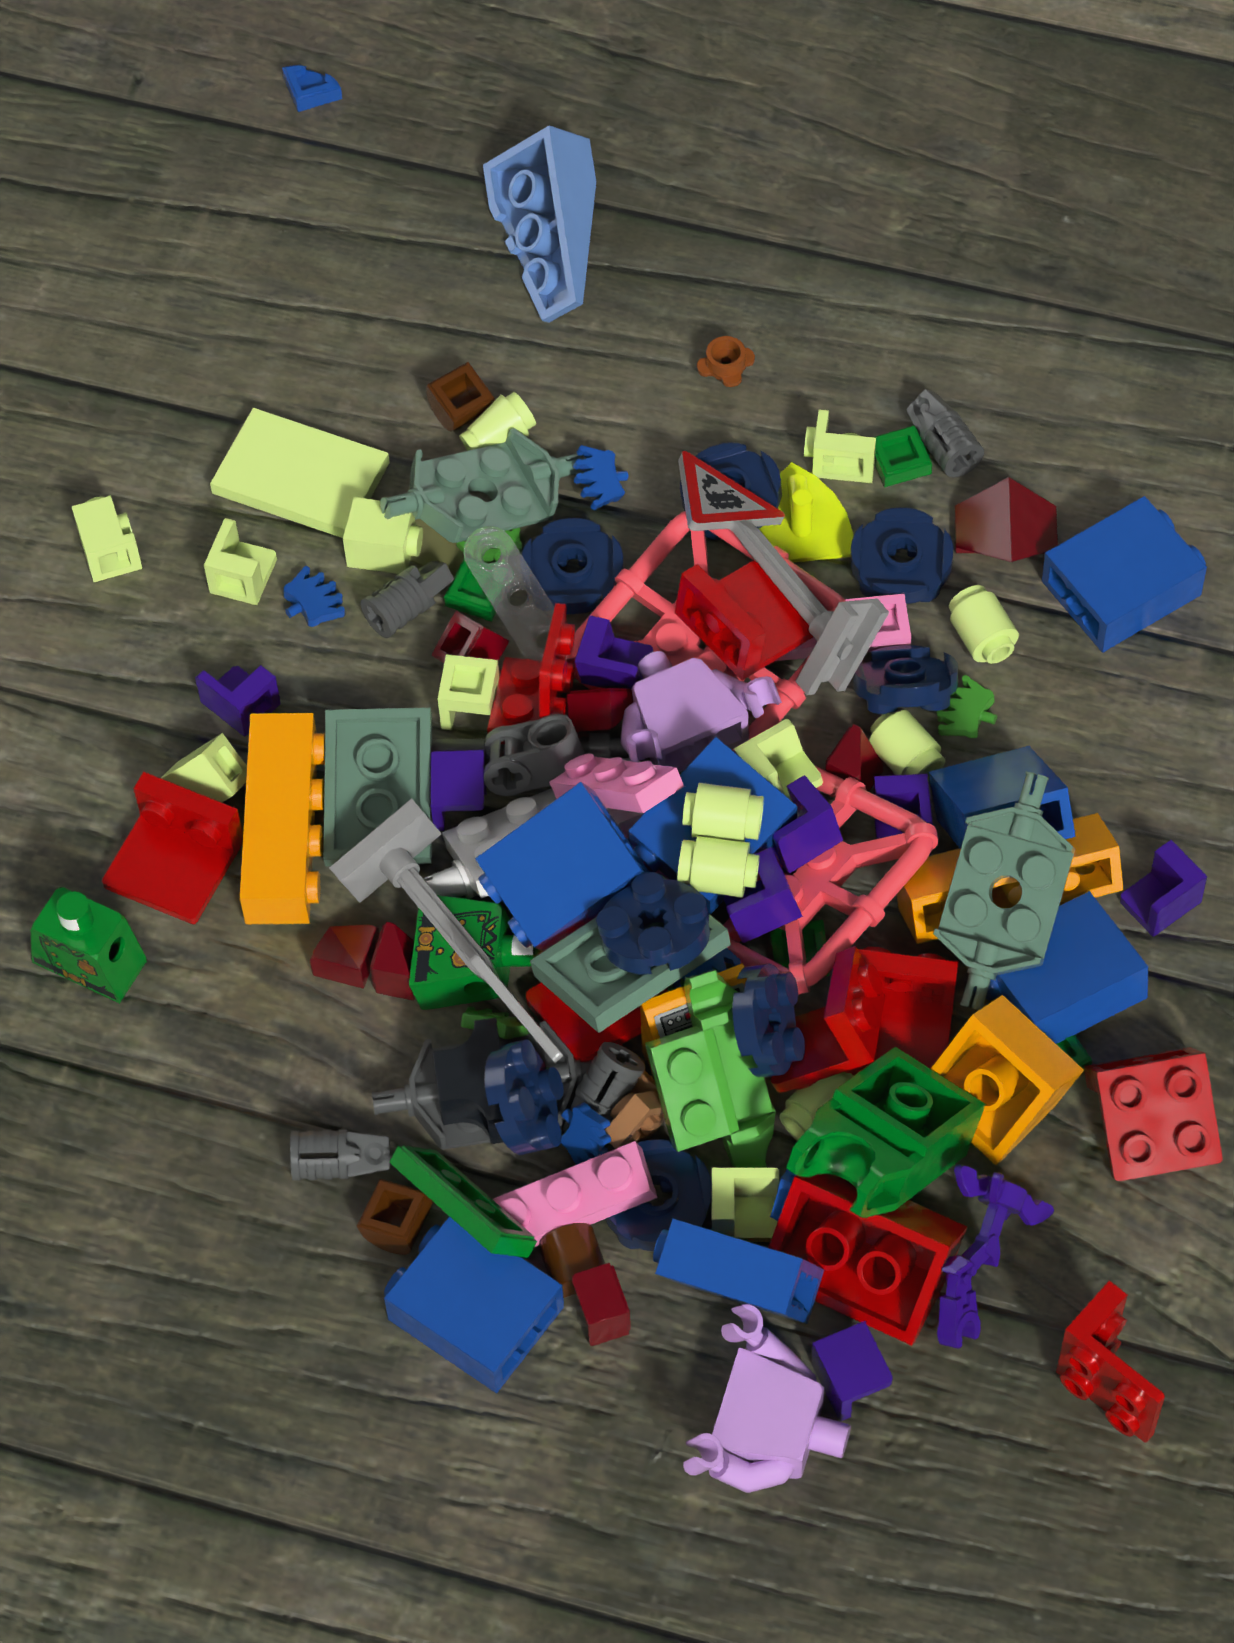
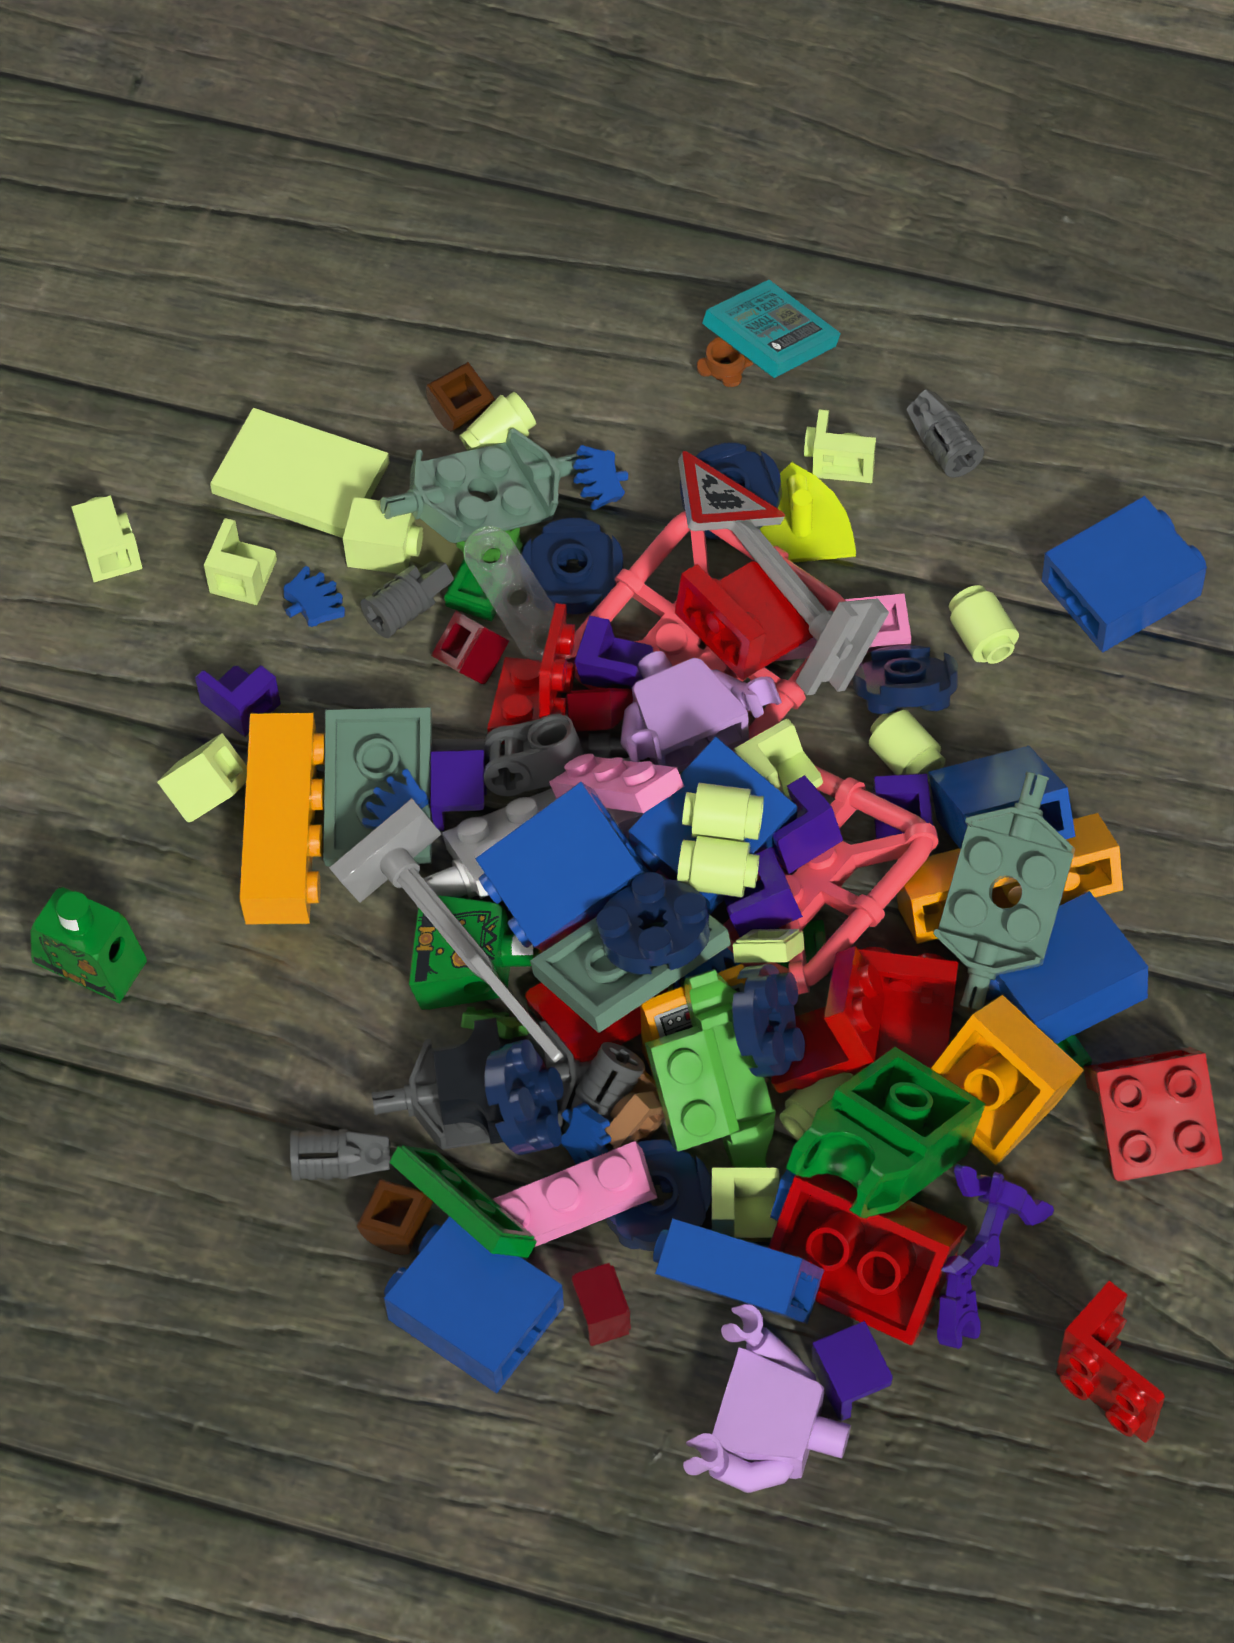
(175, 849): red bracket -> none
(310, 88): blue tile -> none
(345, 954): dark red slope -> none
(392, 963): dark red slope -> none
(395, 801): none -> blue piece
(466, 687): yellowish green panel -> none
(546, 205): medium blue wedge -> none
(569, 1252): reddish brown brick -> none
(768, 946): none -> yellowish green tile
(771, 328): none -> teal tile
(855, 758): dark red slope -> none
(901, 456): green tile -> none
(902, 529): dark blue plate -> none
(967, 710): bright green piece -> none
(1006, 523): dark red slope -> none
(1167, 891): dark purple panel -> none

